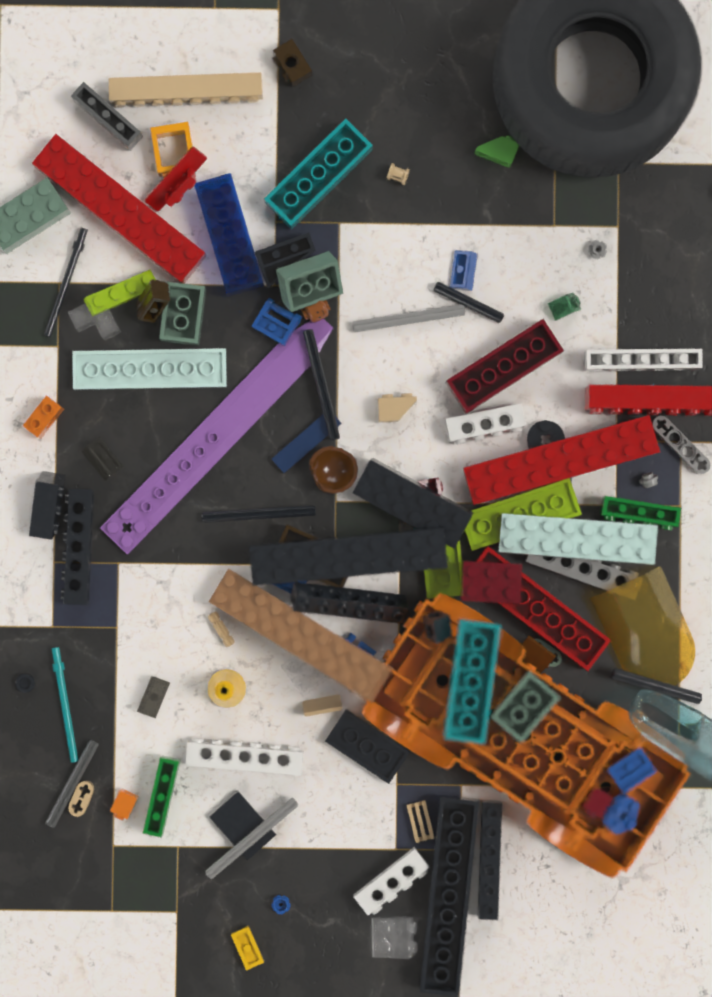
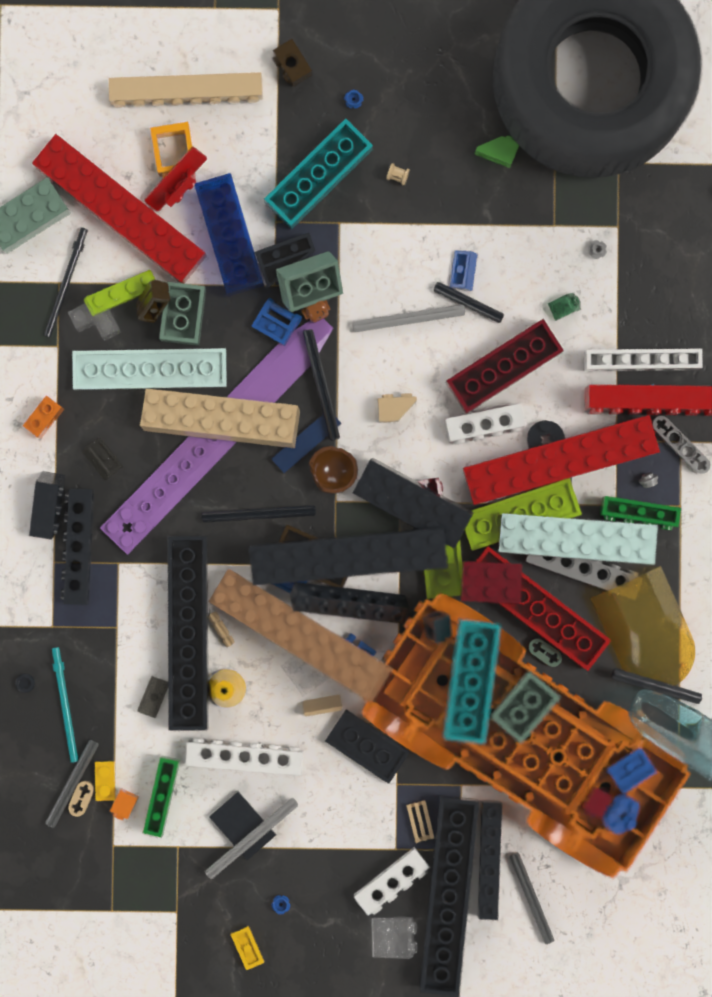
(105, 781): none -> yellow plate
(107, 116): dark grey brick -> none
(188, 633): none -> black brick
(220, 418): none -> tan brick
(353, 94): none -> blue plate
(532, 898): none -> dark grey axle
(536, 654): reddish brown piece -> none

